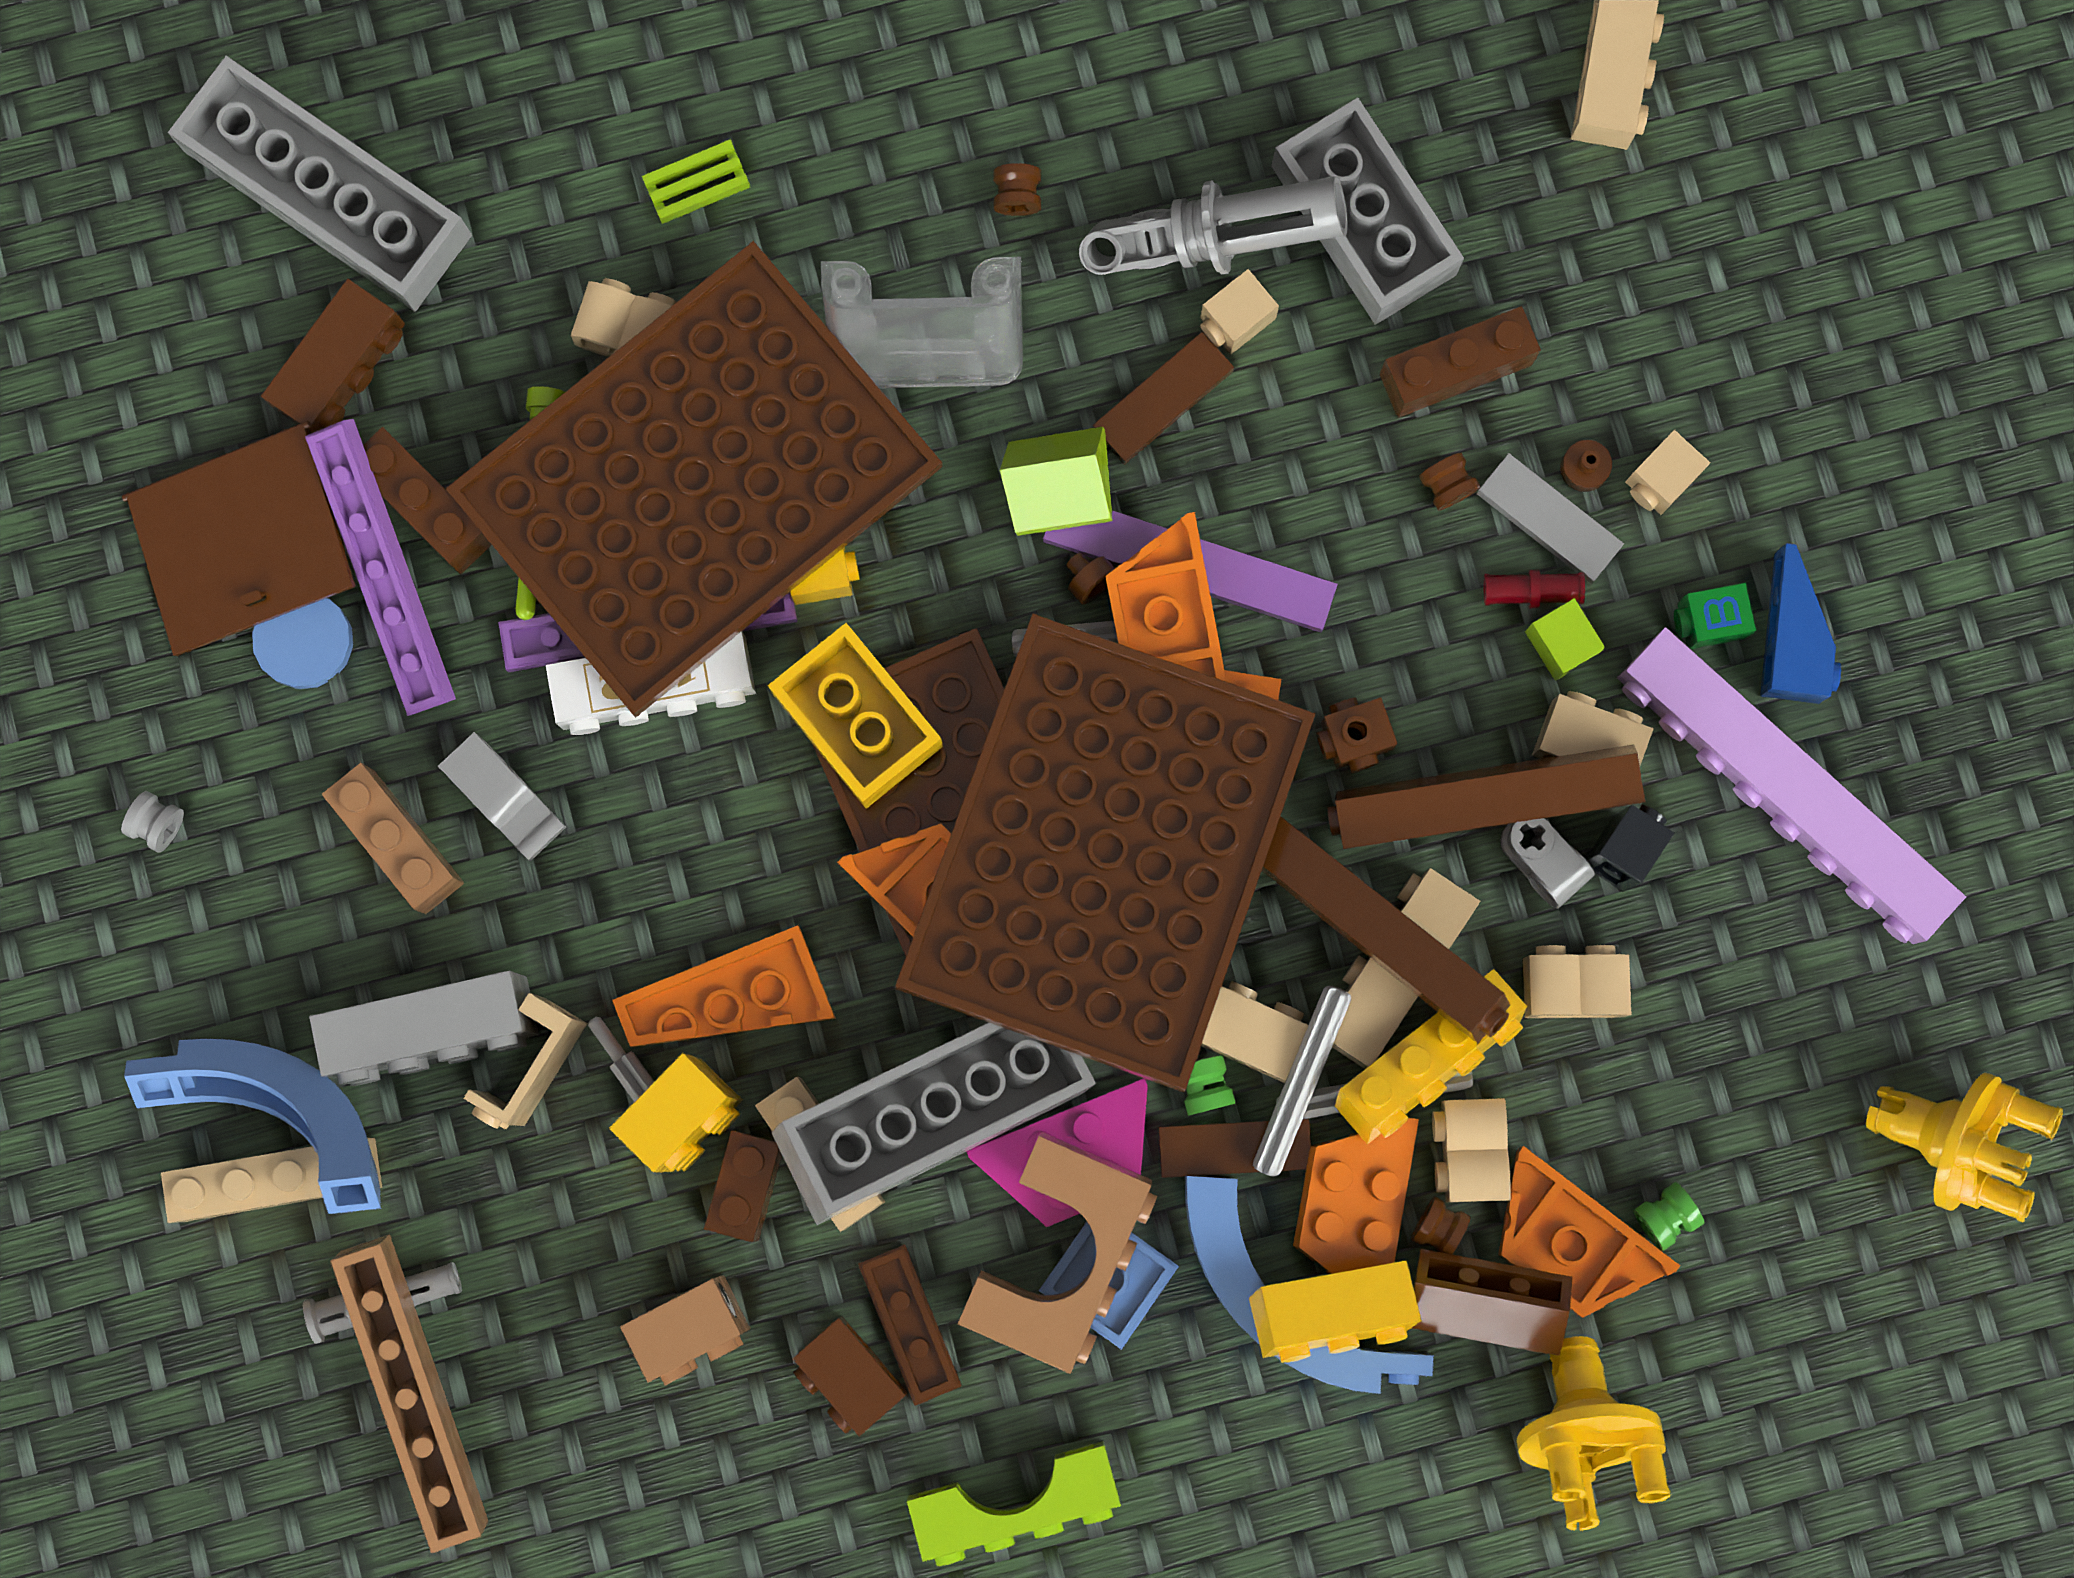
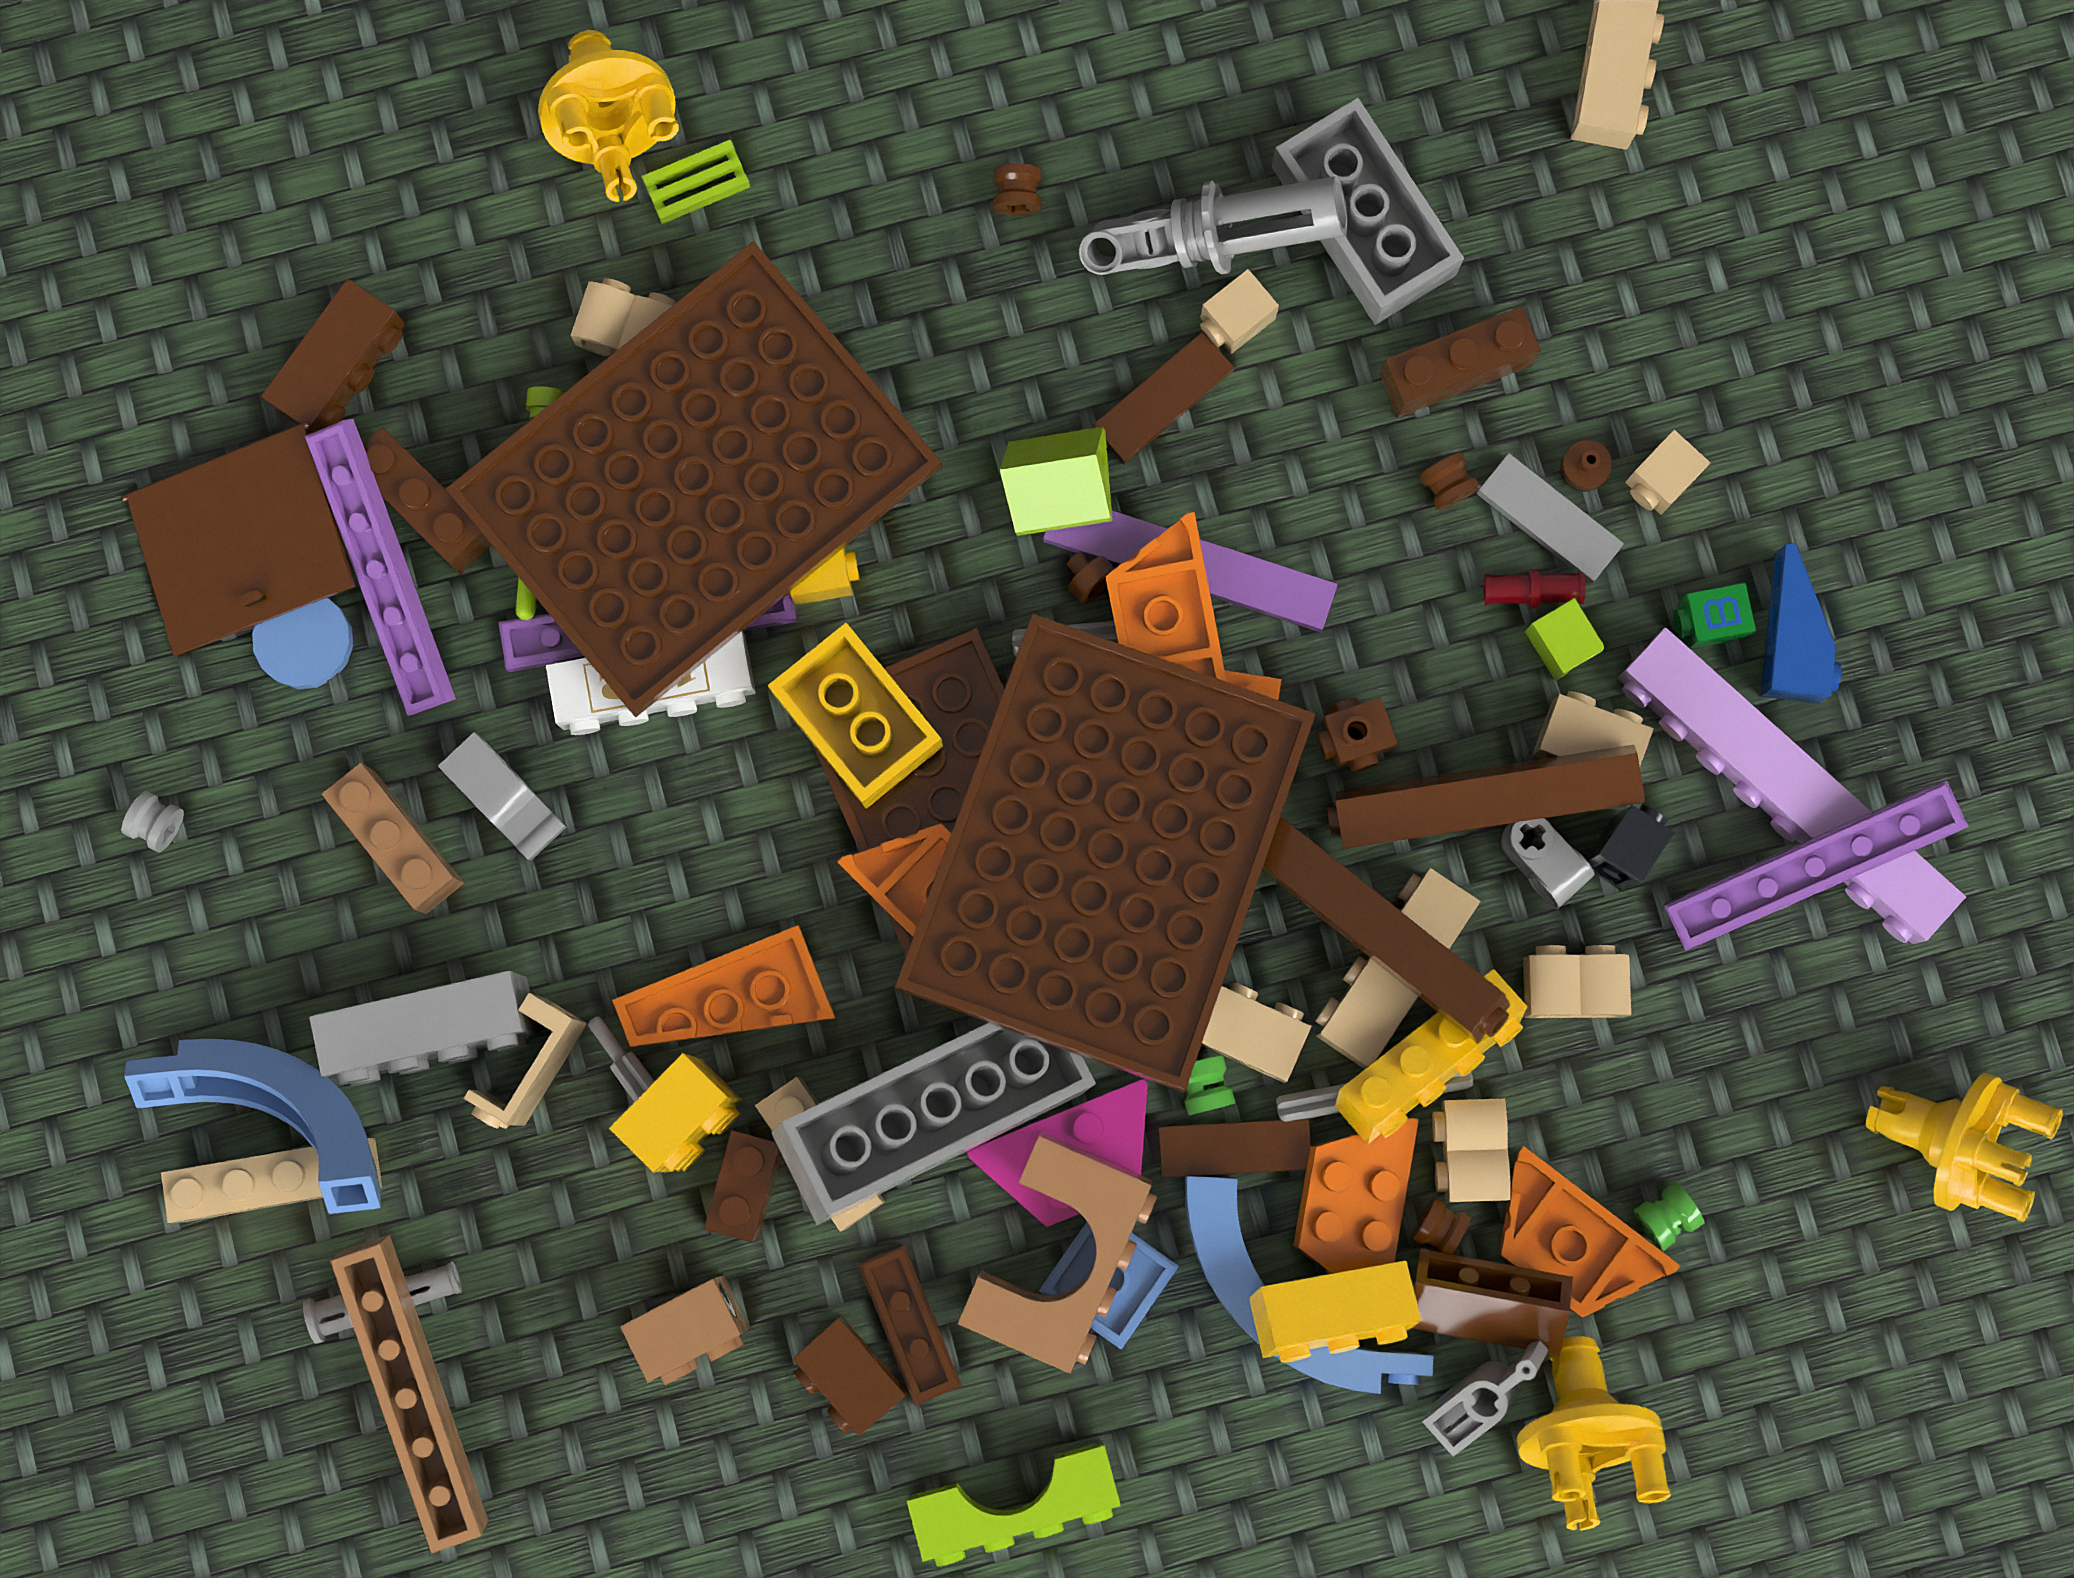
(320, 183): light grey brick -> none
(607, 109): none -> yellow piece
(930, 338): clear windscreen -> none
(1302, 1080): light grey axle -> none
(1473, 1410): none -> light grey piece
(1816, 864): none -> medium lavender tile

